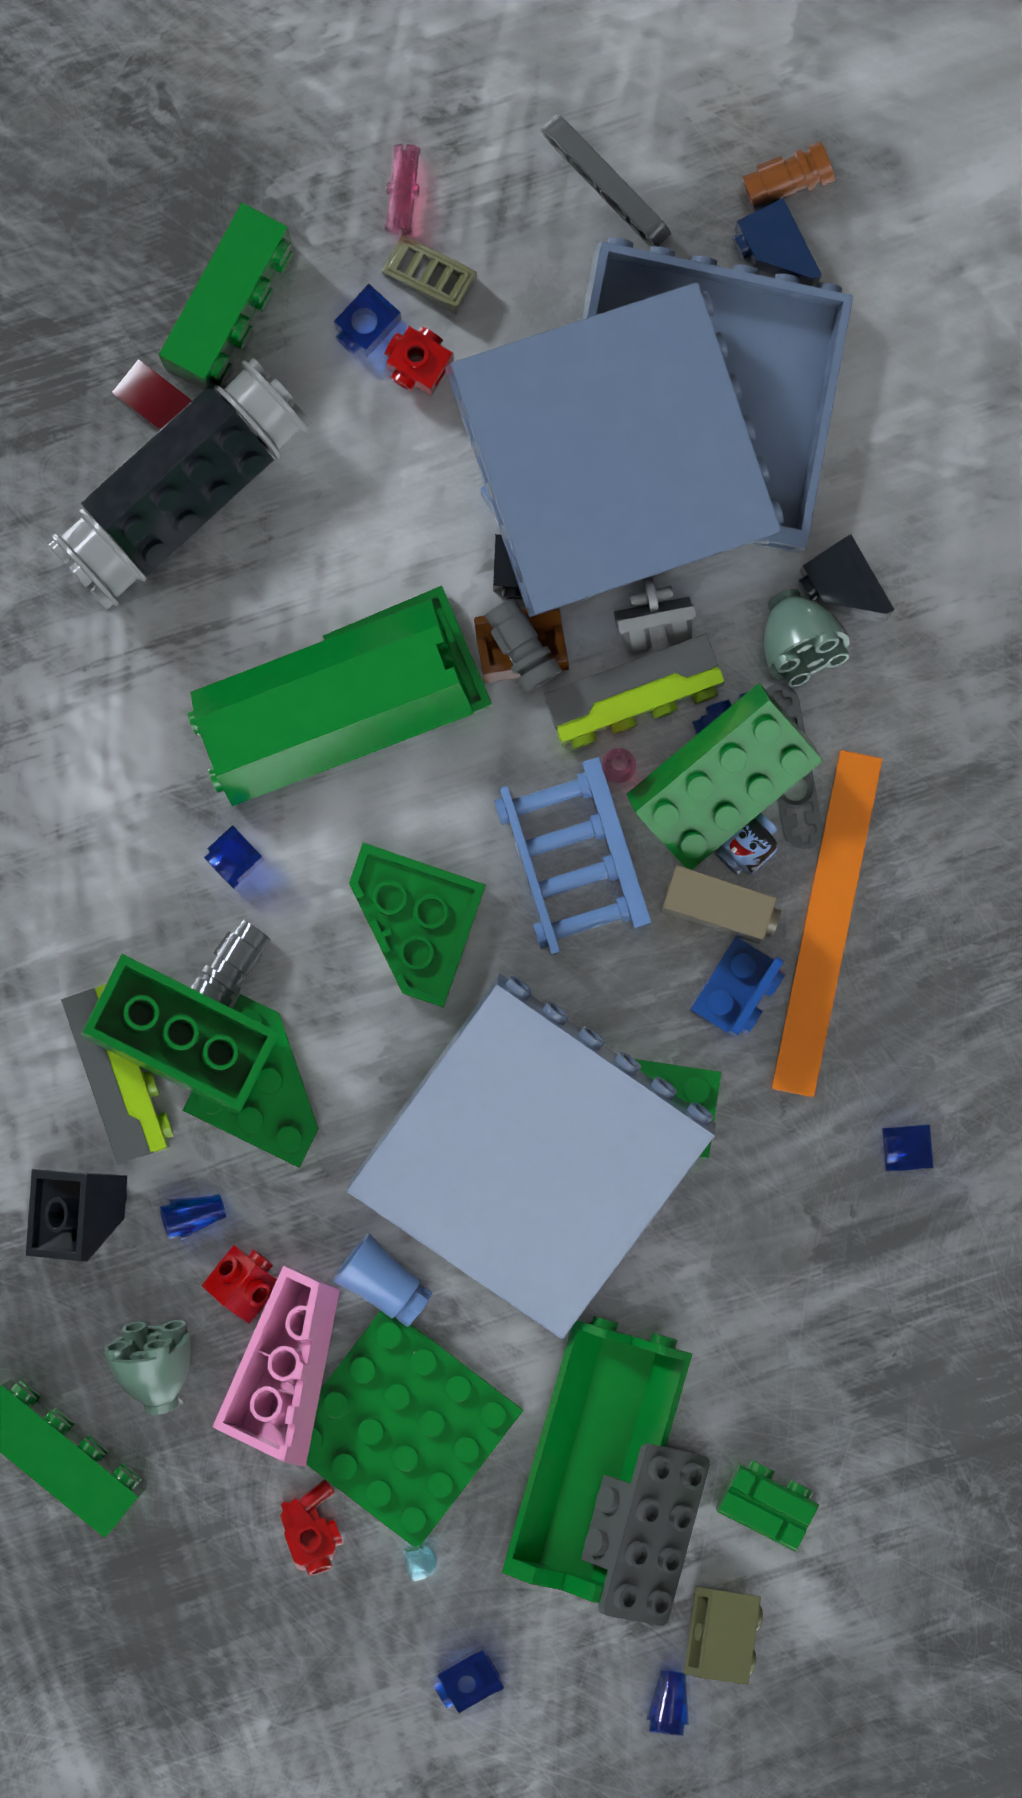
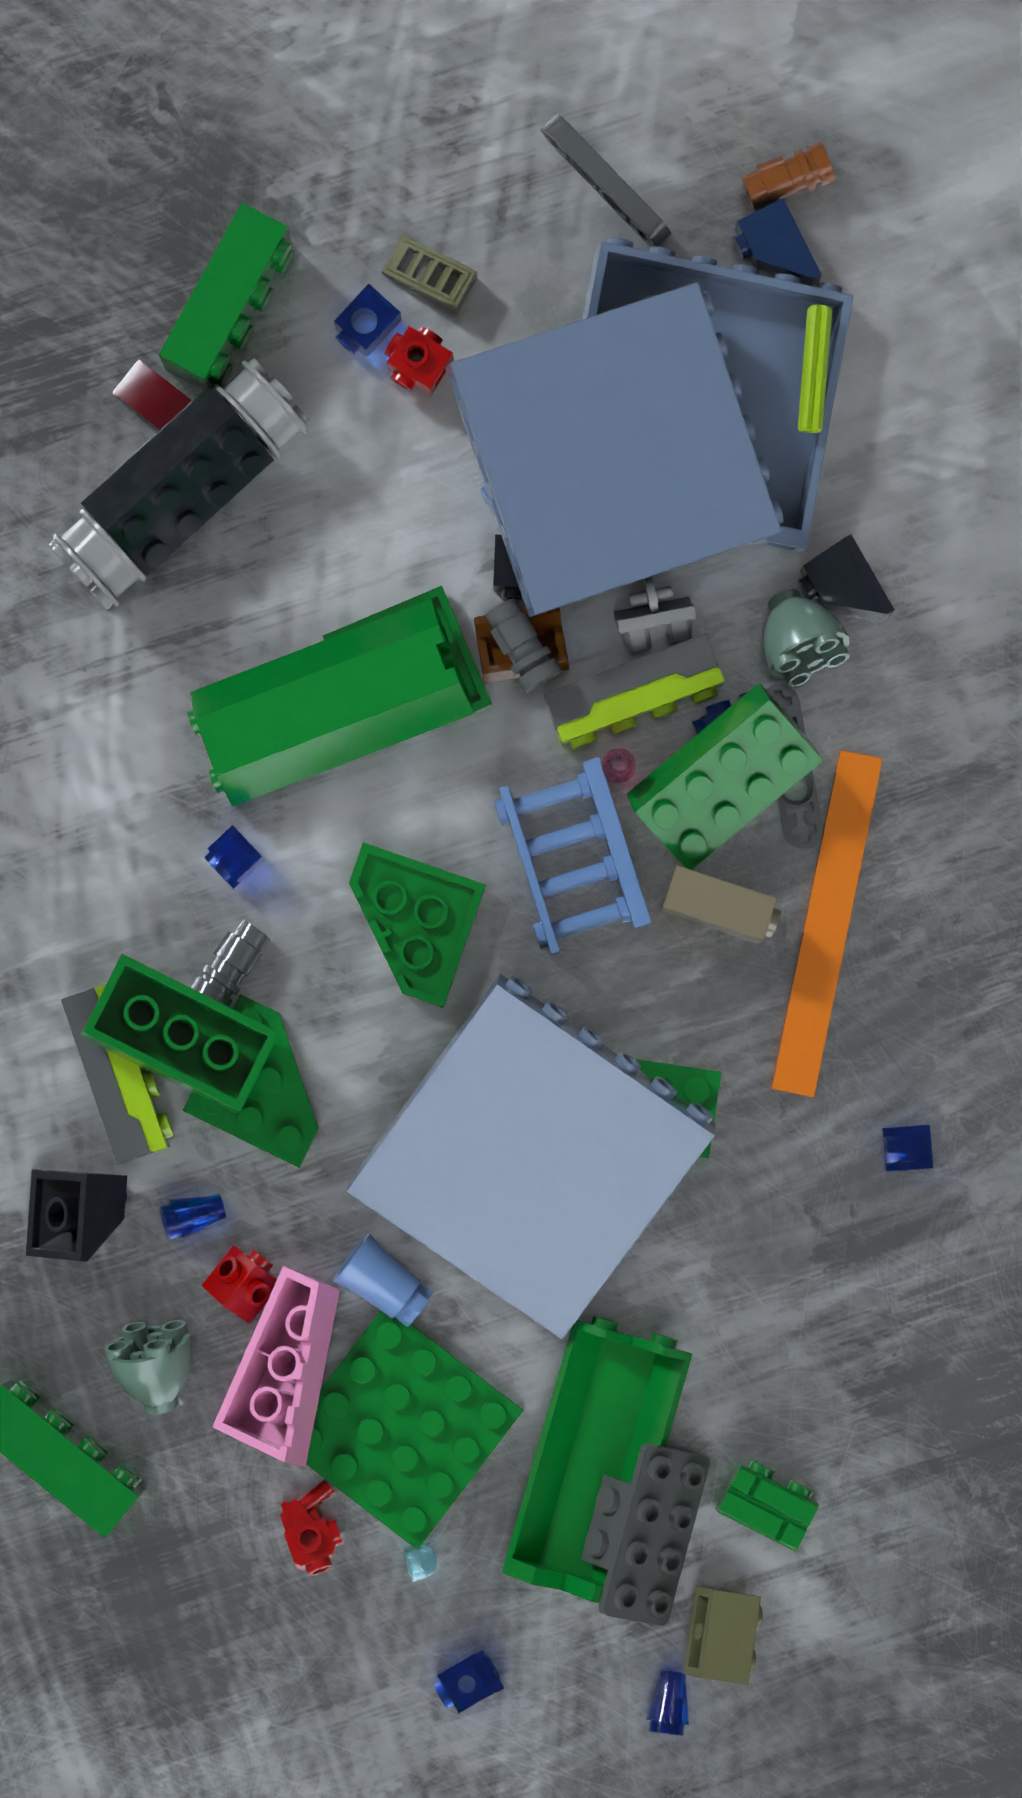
(402, 189): clear pink pin -> none
(737, 988): blue bracket -> none
(749, 846): head -> none
(814, 369): none -> lime axle

